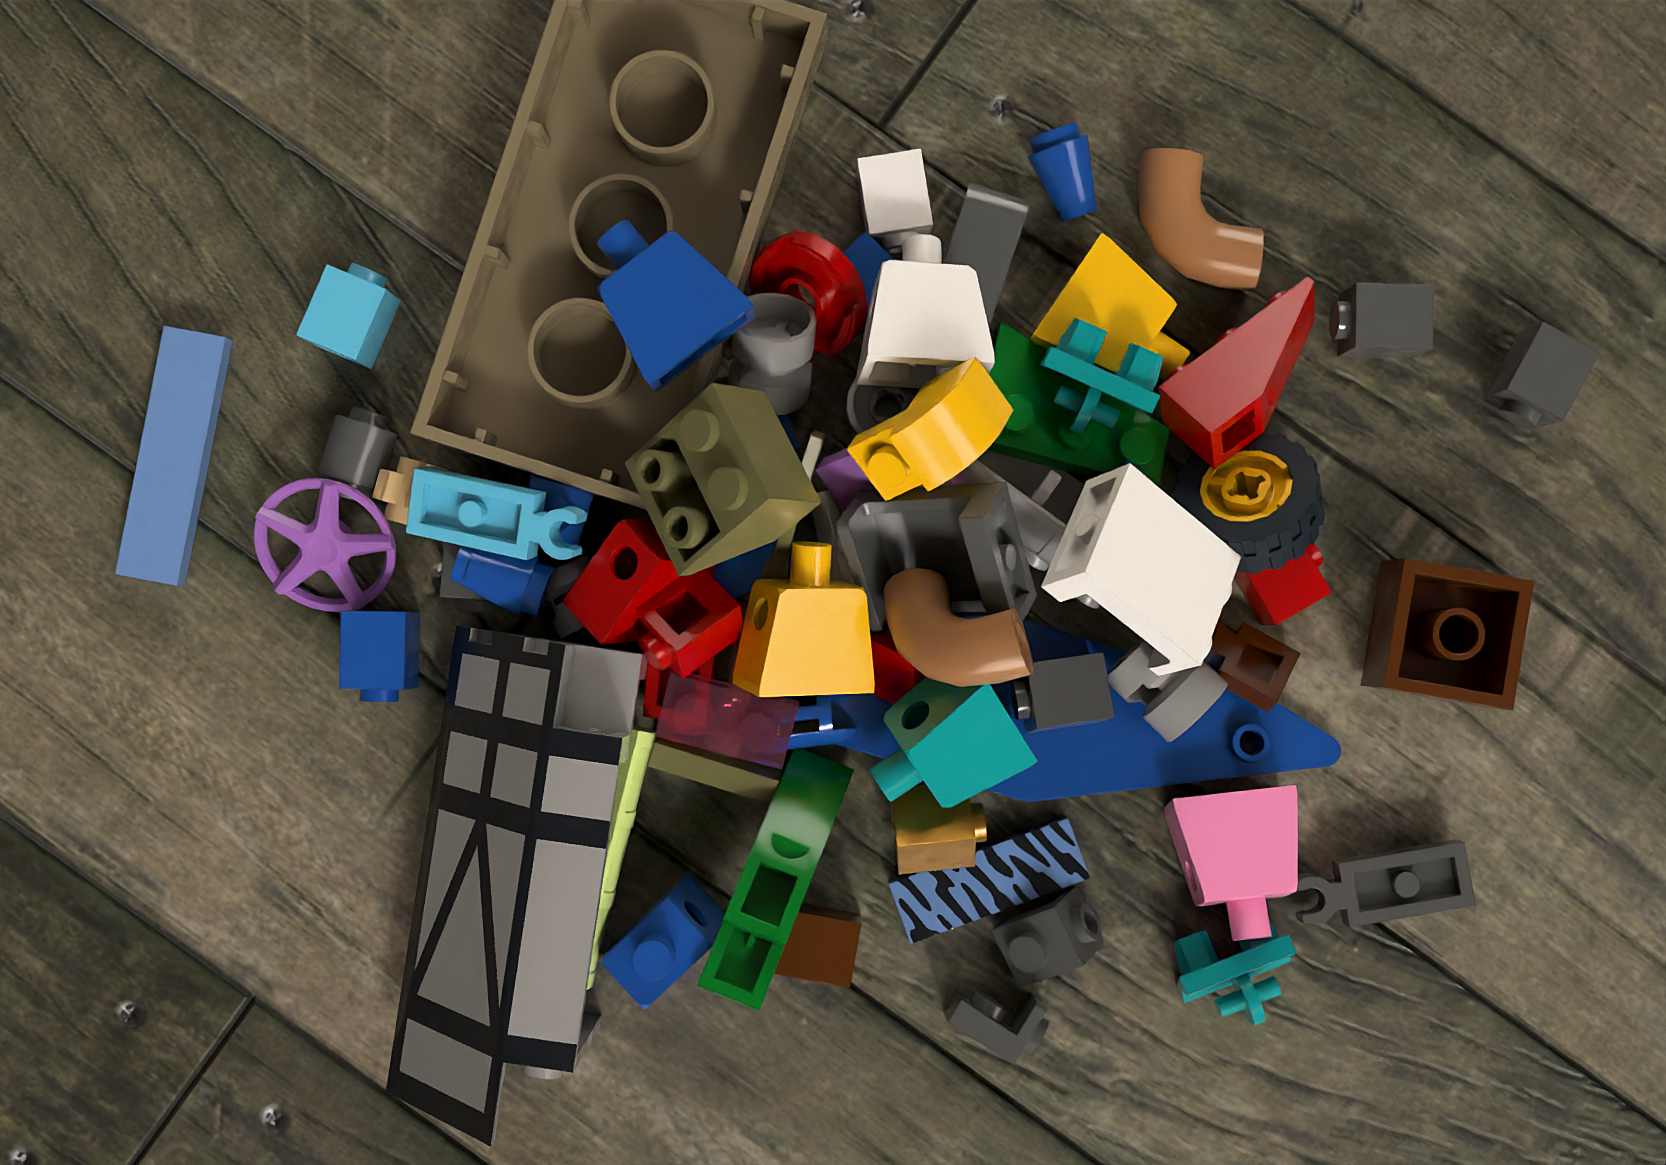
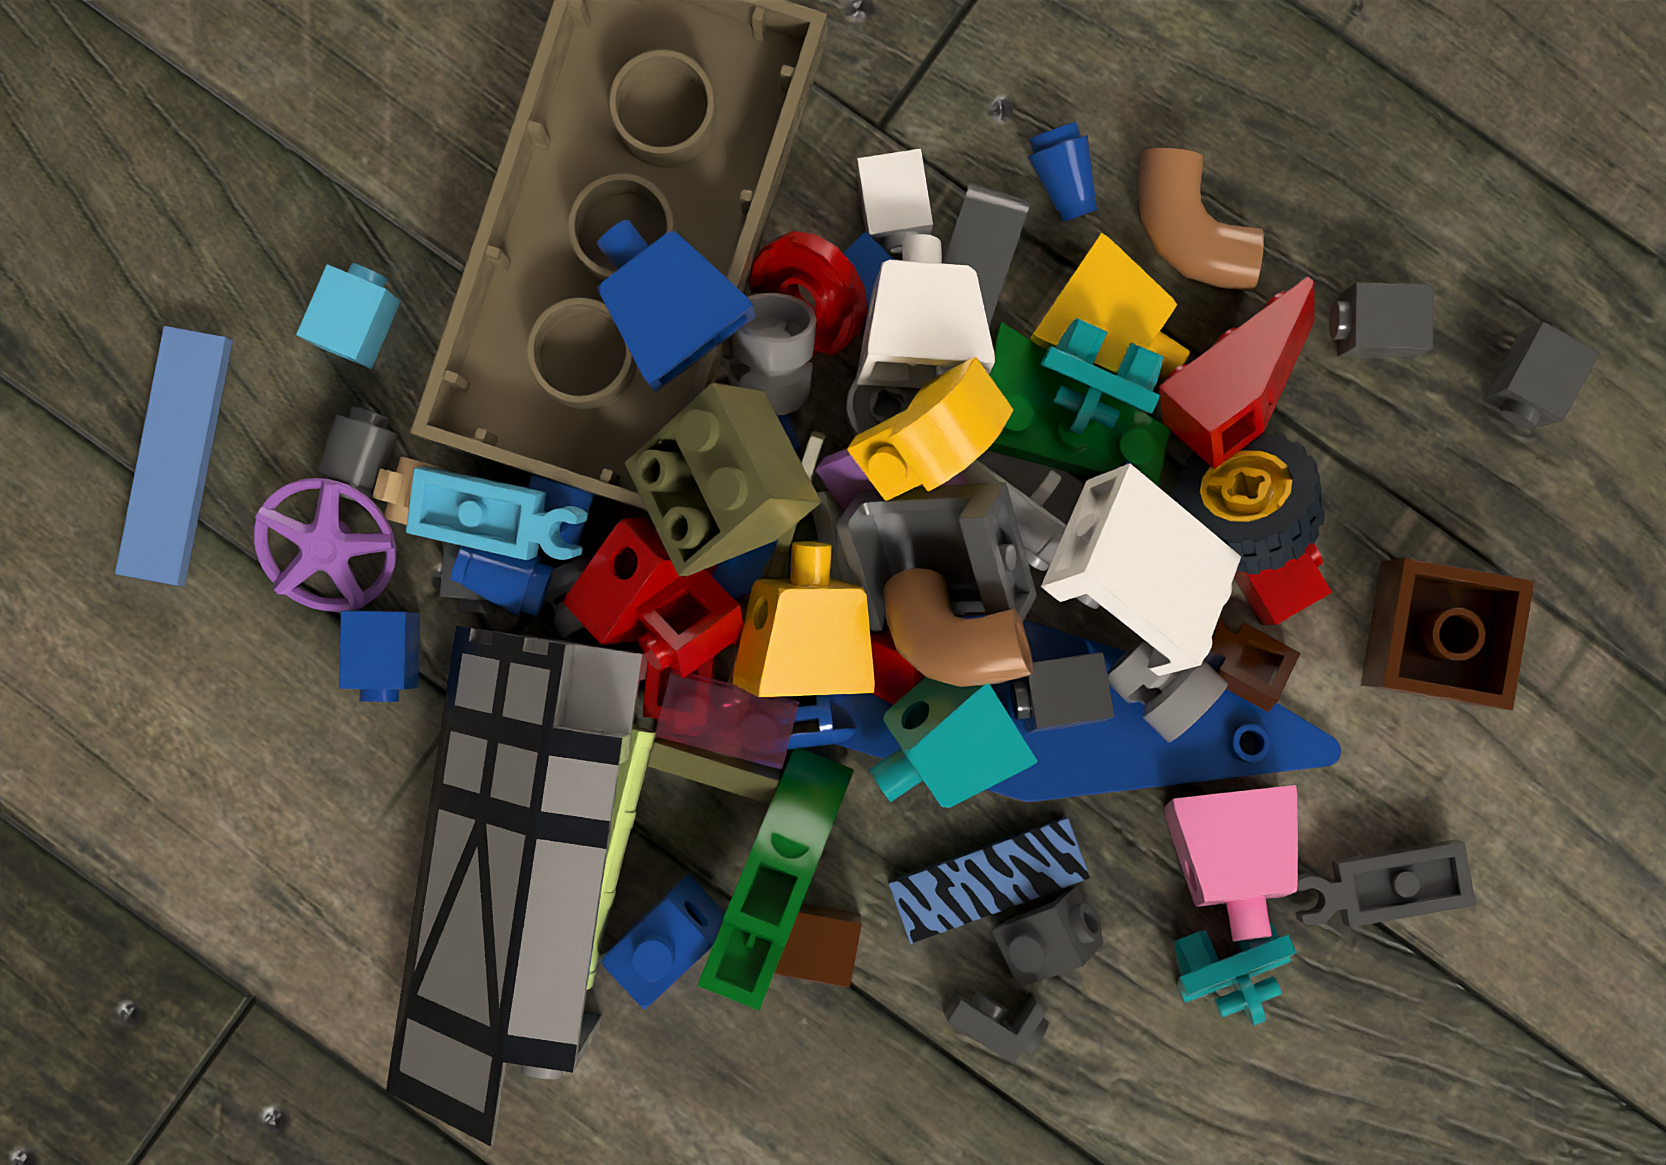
(934, 835): pearl gold brick -> none

